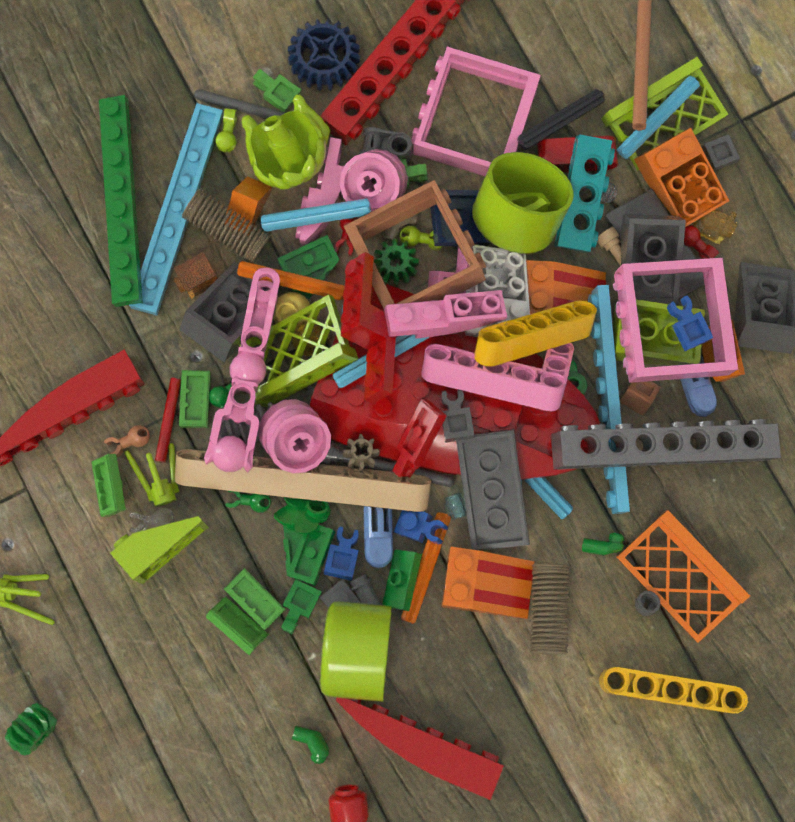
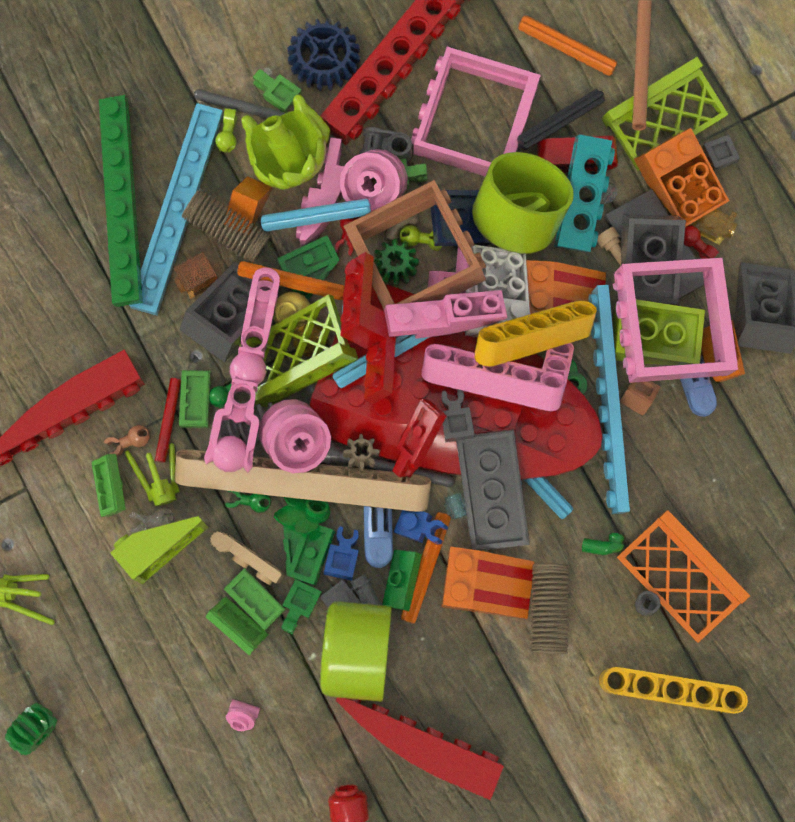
(242, 715): none -> bright pink plate
(245, 556): none -> tan hinge
(315, 742): green arm -> none
(567, 45): none -> orange axle
(658, 117): medium azure axle -> none
(691, 328): blue plate -> none
(762, 446): flat silver brick -> none

